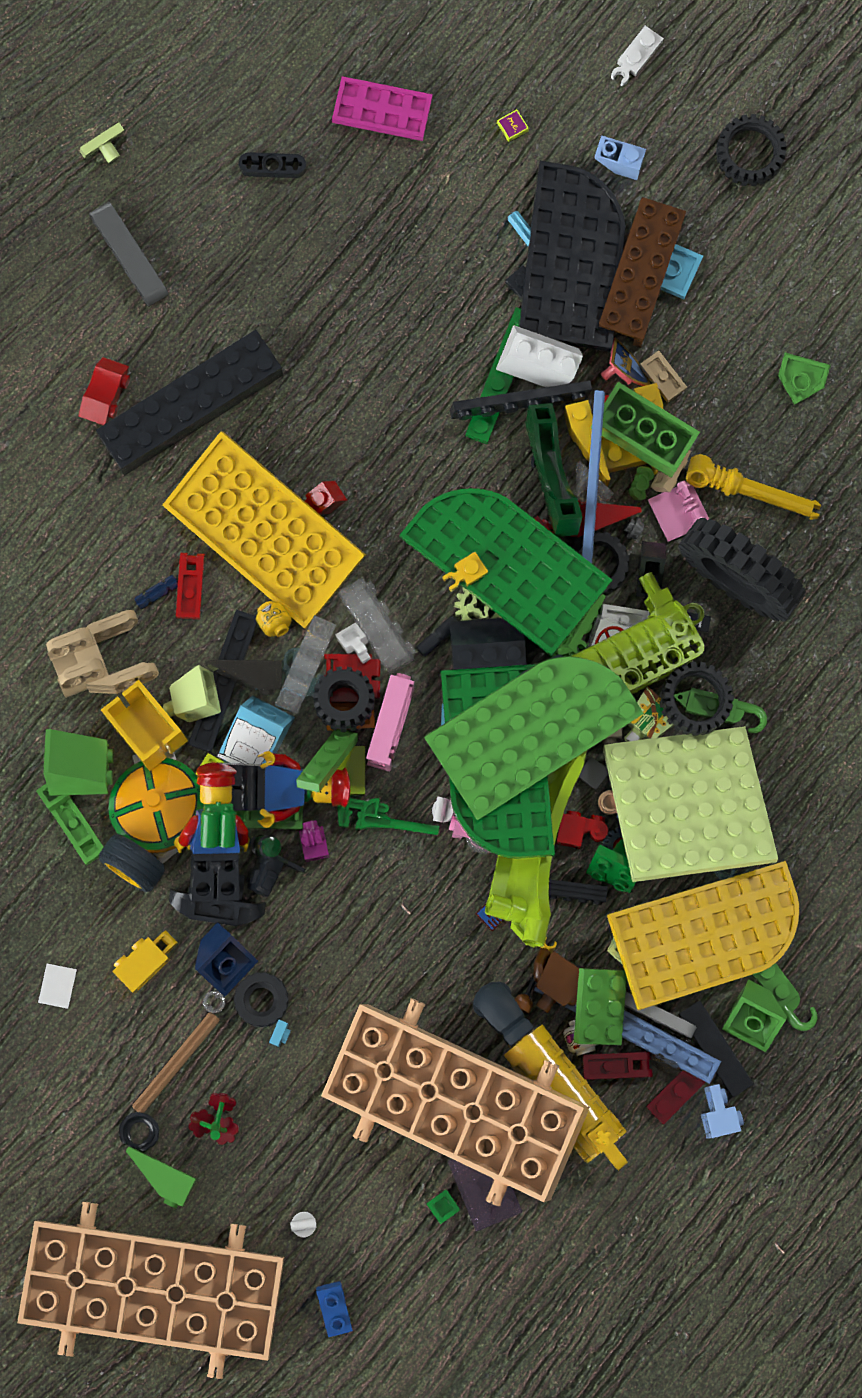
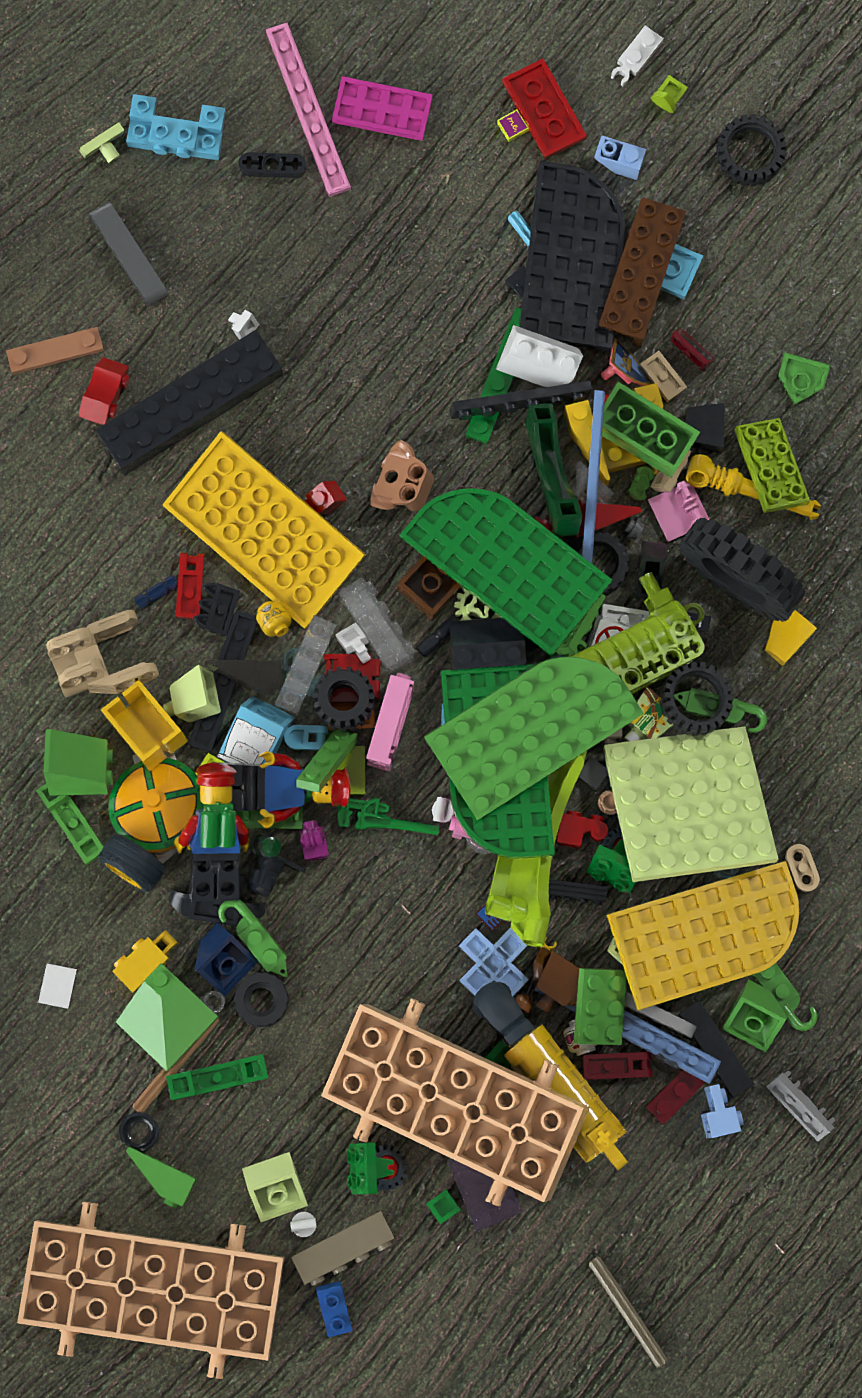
(54, 350): none -> nougat plate
(165, 1017): none -> bright green slope
(175, 135): none -> medium azure bracket
(217, 1077): none -> green slope
(218, 608): none -> black plate
(222, 1129): dark red plant -> none
(243, 323): none -> white tile
(257, 938): none -> bright green plate
(274, 1187): none -> yellowish green slope
(280, 1034): medium azure plate -> none
(298, 737): none -> medium azure plate
(308, 109): none -> bright pink tile
(343, 1247): none -> dark tan brick
(375, 1168): none -> green plate
(403, 461): none -> nougat piece
(428, 588): none -> reddish brown brick
(468, 569): yellow plate -> none
(493, 961): none -> light blue plate
(497, 1055): none -> green plate
(544, 108): none -> red plate
(628, 1311): none -> dark tan axle
(669, 94): none -> lime tile
(692, 349): none -> dark red slope
(710, 424): none -> black torso
(772, 465): none -> lime tile
(788, 637): none -> yellow slope
(801, 1106): none -> light grey plate
(802, 868): none -> tan plate

